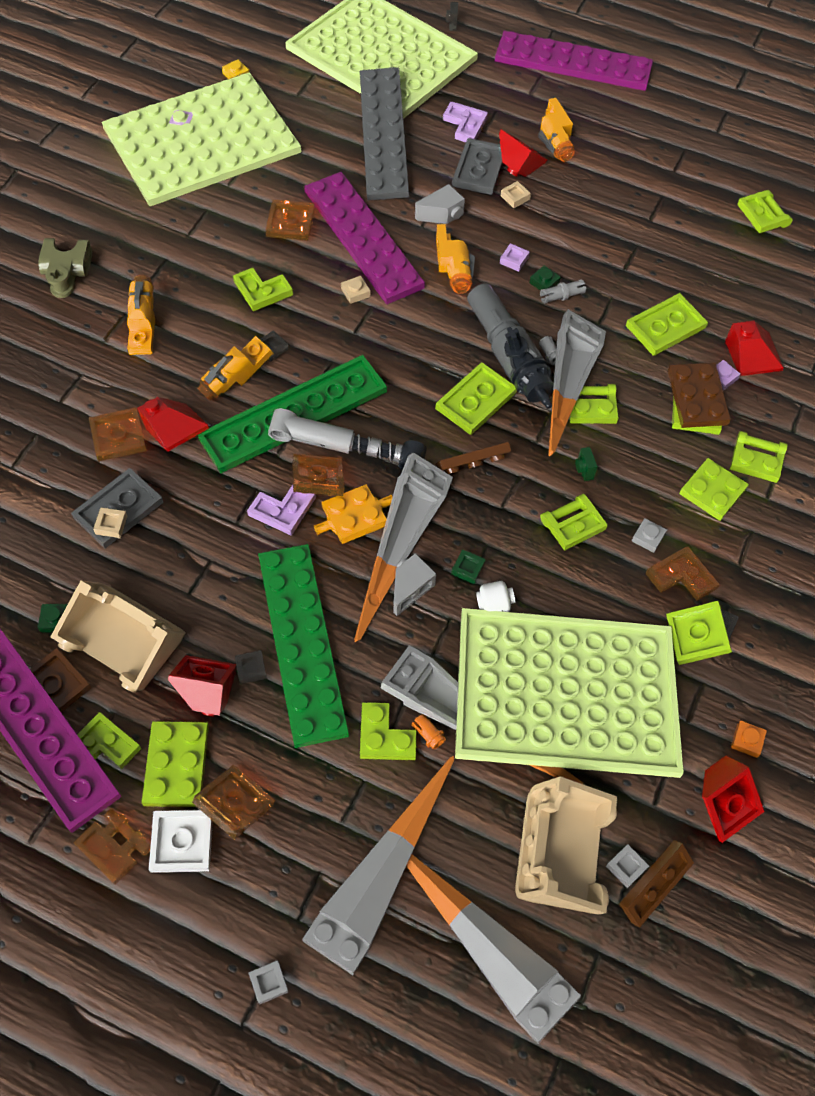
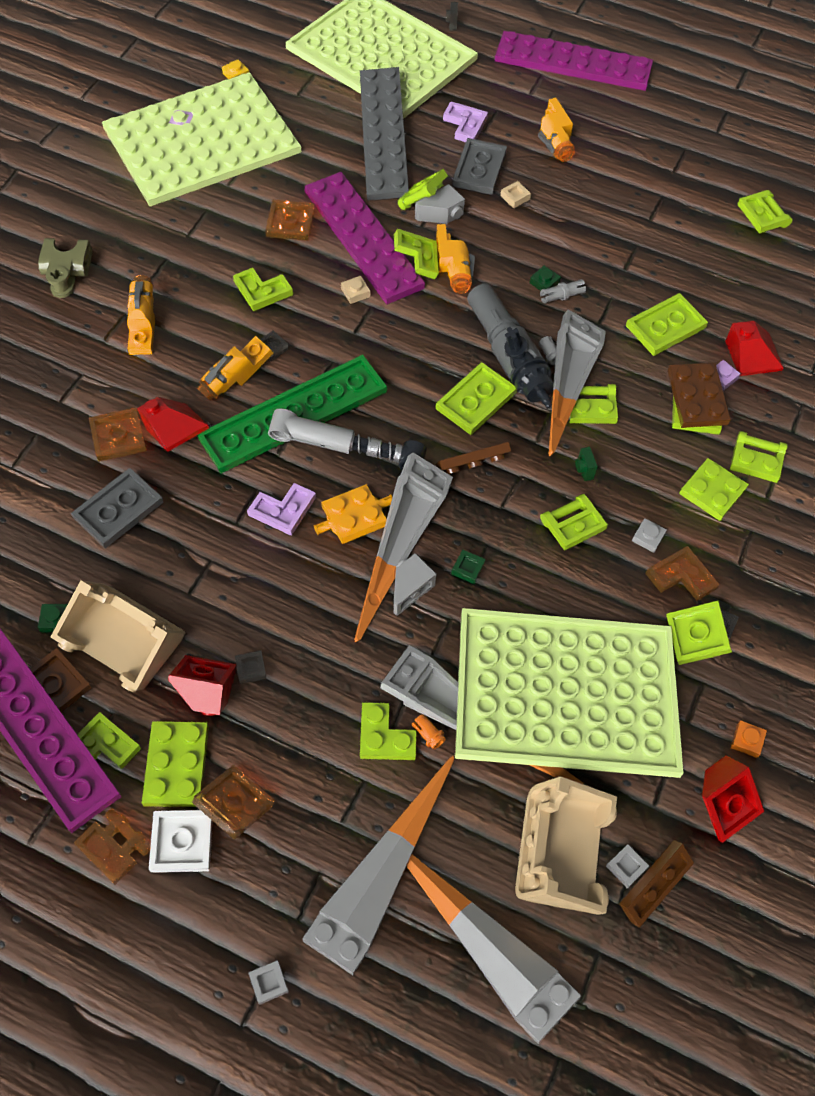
(110, 522): tan plate -> none
(302, 647): green plate -> none
(317, 475): clear orange plate -> none
(421, 248): none -> lime plate
(424, 188): none -> lime plate
(495, 597): white head -> none
(514, 257): lavender plate -> none
(519, 156): slope -> none

